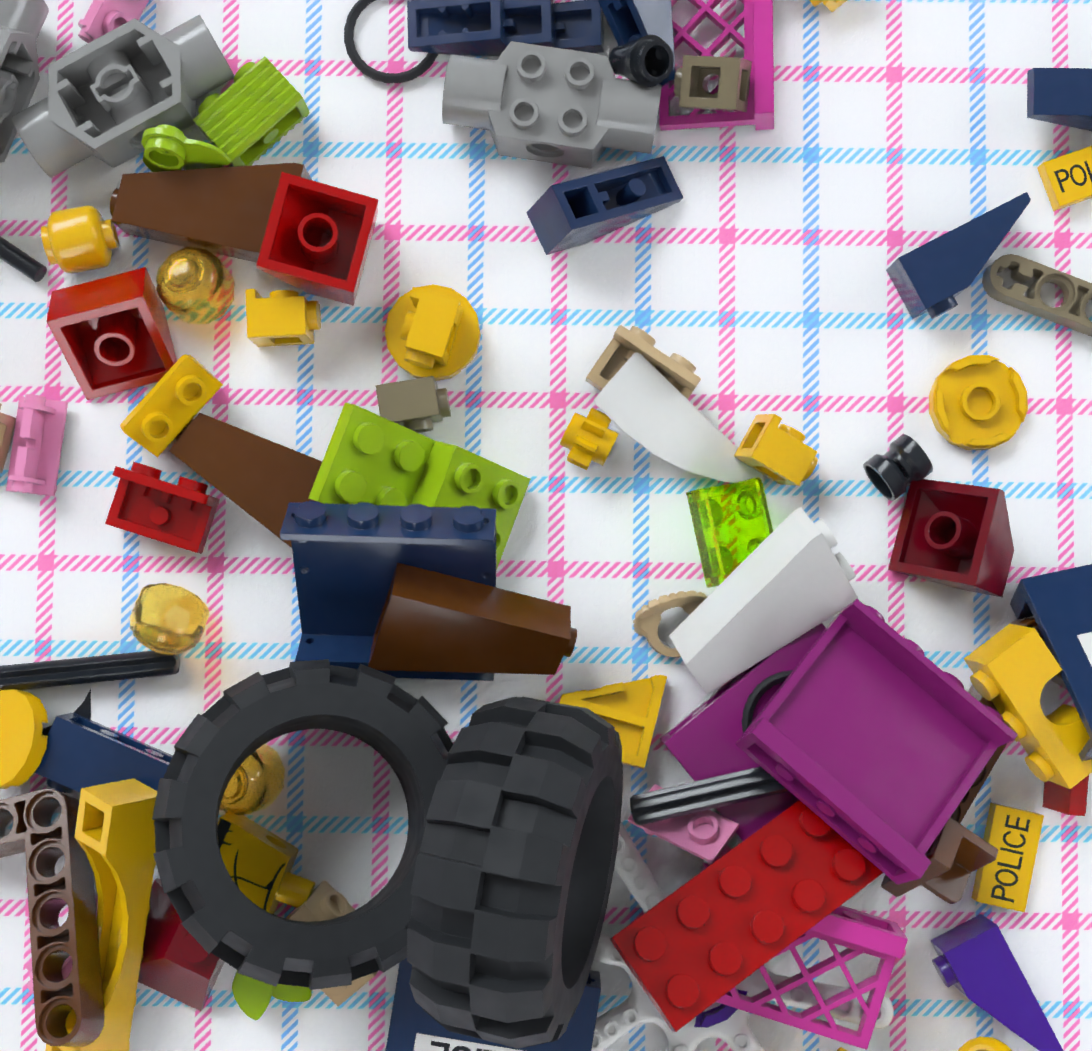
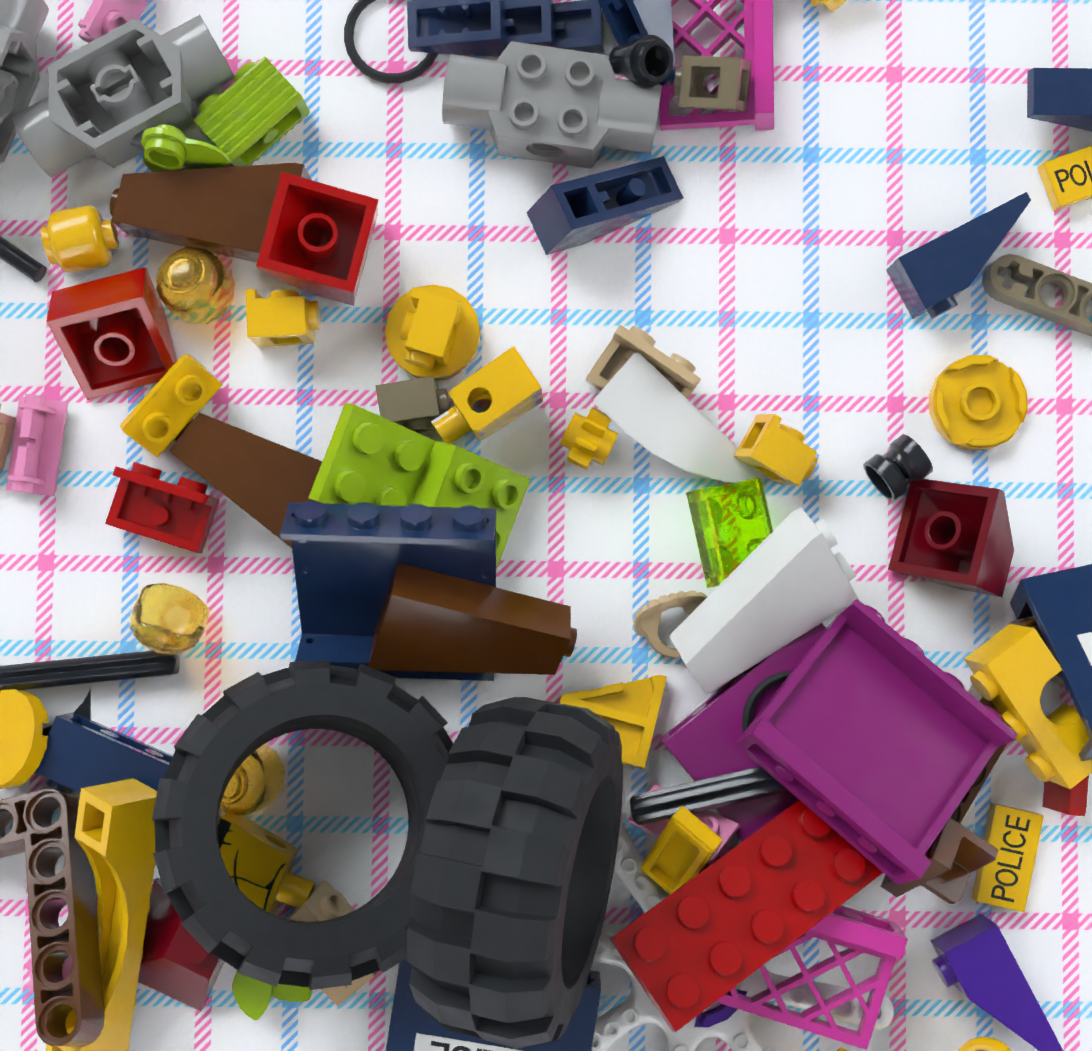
(503, 382): none -> yellow torso
(680, 851): none -> yellow tile

